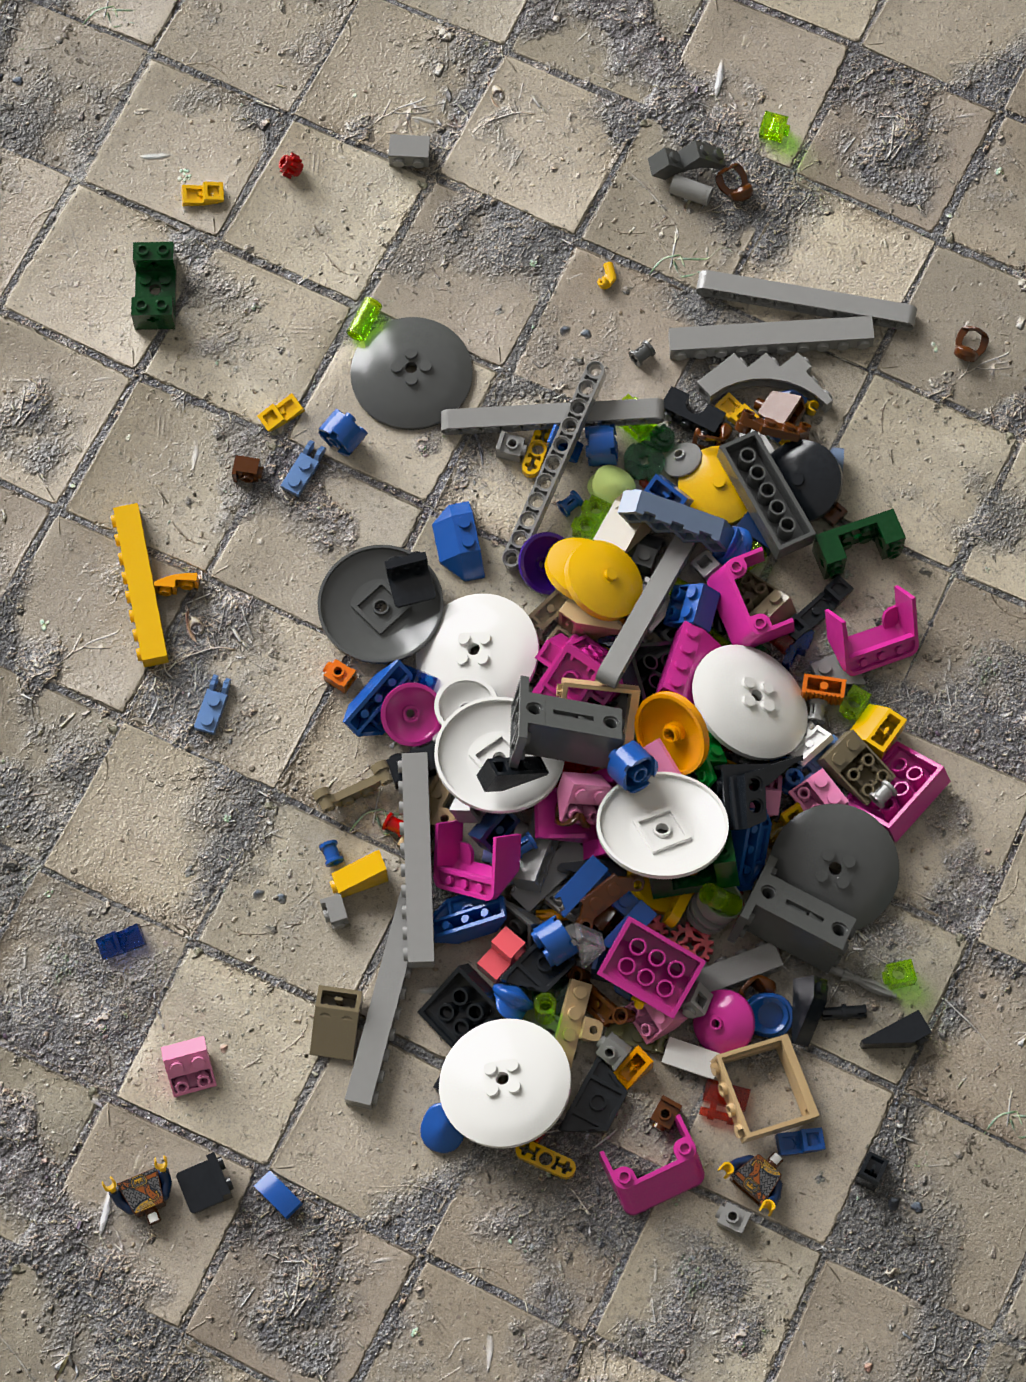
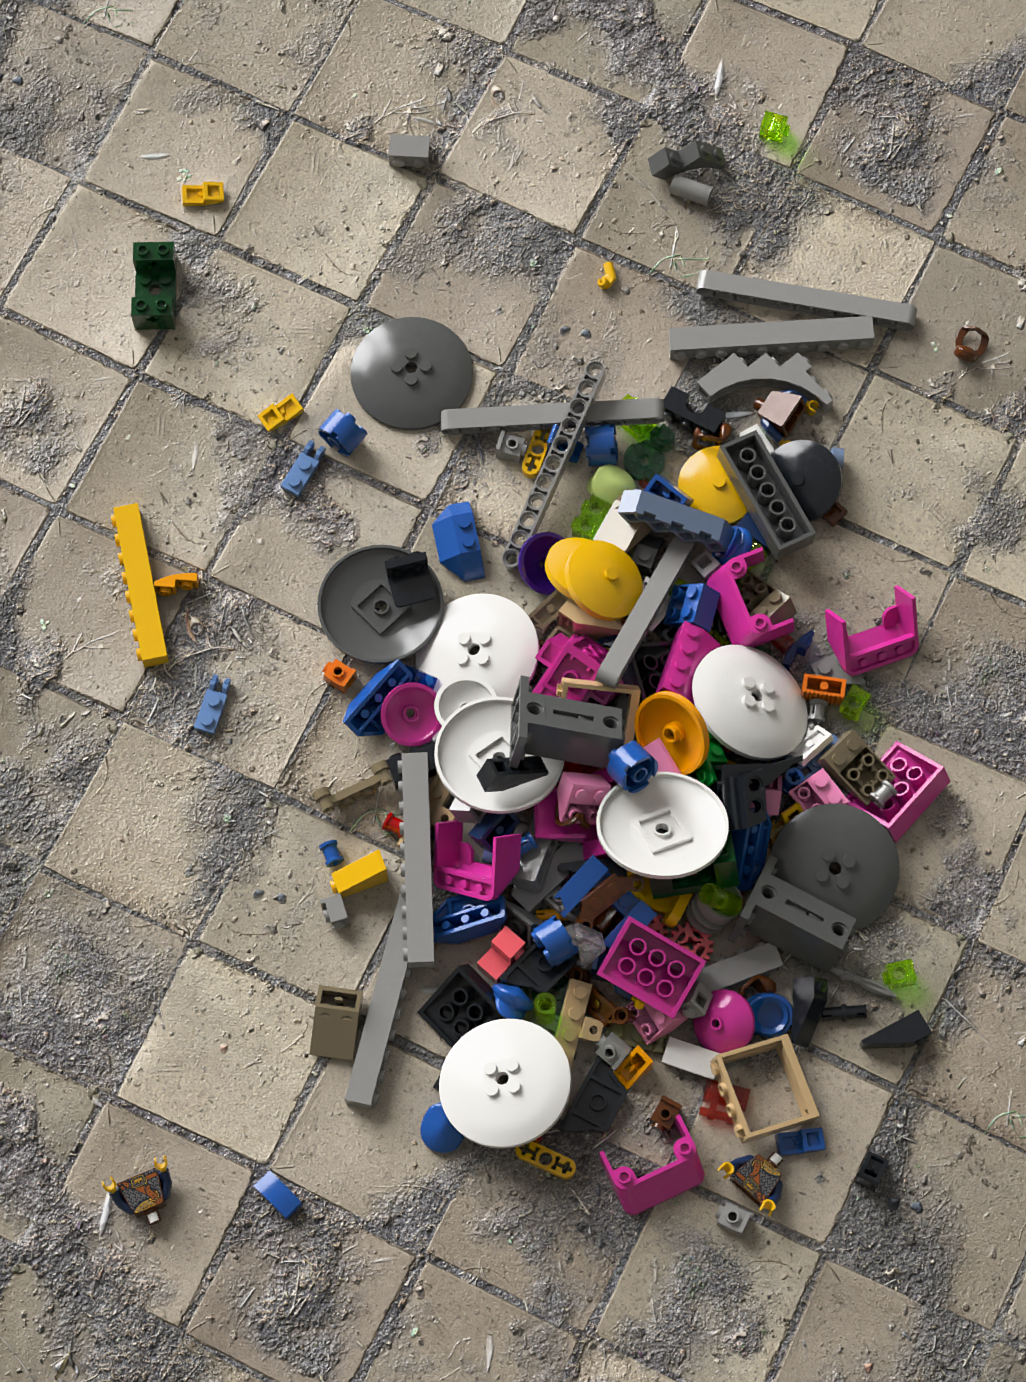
(121, 942): clear blue slope -> none
(188, 1066): bright pink slope -> none
(205, 1184): black bracket -> none
(247, 469): reddish brown brick -> none
(291, 165): red gear -> none
(364, 319): clear neon green pin -> none
(565, 506): blue bush -> none
(641, 353): dark grey bush -> none
(682, 460): light grey dish -> none
(732, 408): yellow slope -> none
(741, 193): reddish brown piece -> none
(772, 428): reddish brown plate -> none
(814, 612): black slope -> none
(830, 545): dark green plate -> none
(879, 728): yellow slope -> none

